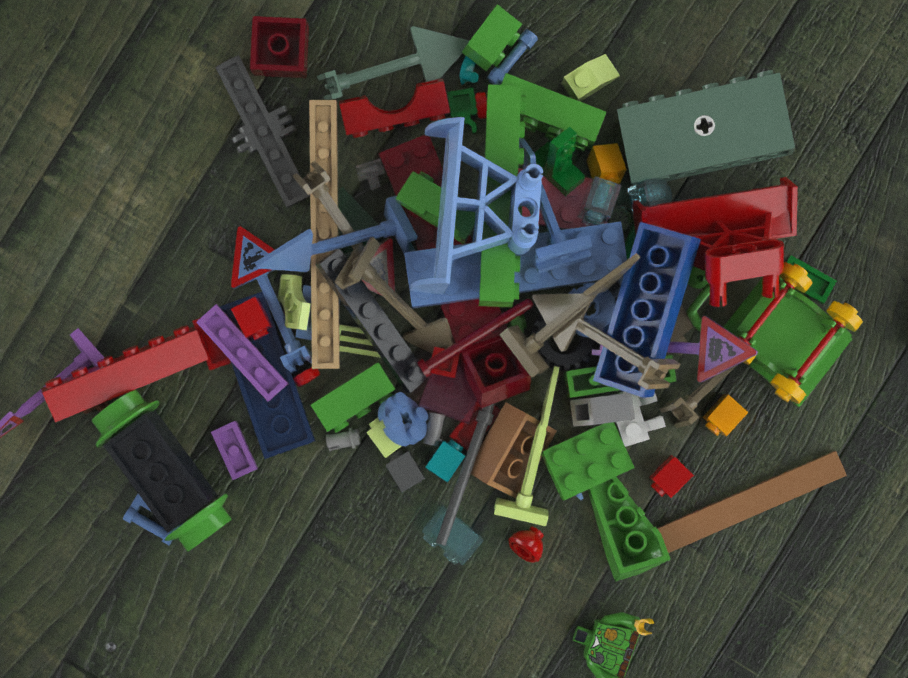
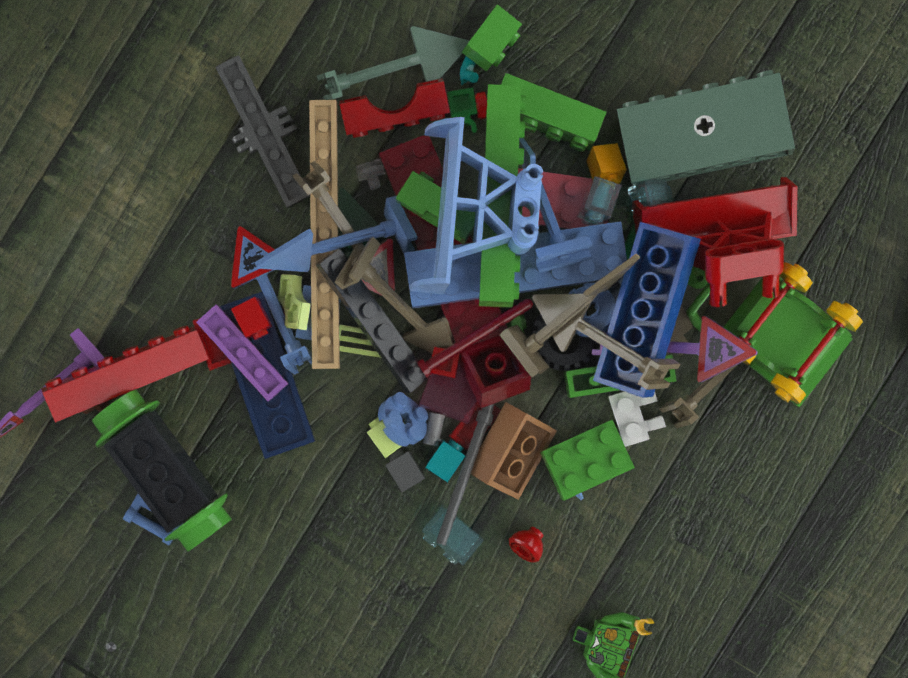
(234, 450): medium lavender plate -> none
(279, 47): dark red brick -> none
(306, 376): red tile -> none
(343, 439): light grey pin -> none
(353, 398): bright green brick -> none
(522, 507): yellowish green piece -> none
(525, 41): medium blue bar -> none
(557, 162): green bracket -> none
(590, 78): yellowish green slope -> none
(602, 409): light grey slope -> none
(625, 532): bright green wedge -> none
(670, 477): red brick -> none
(724, 415): light orange brick -> none
(752, 501): medium nougat tile -> none
(821, 285): green plate -> none

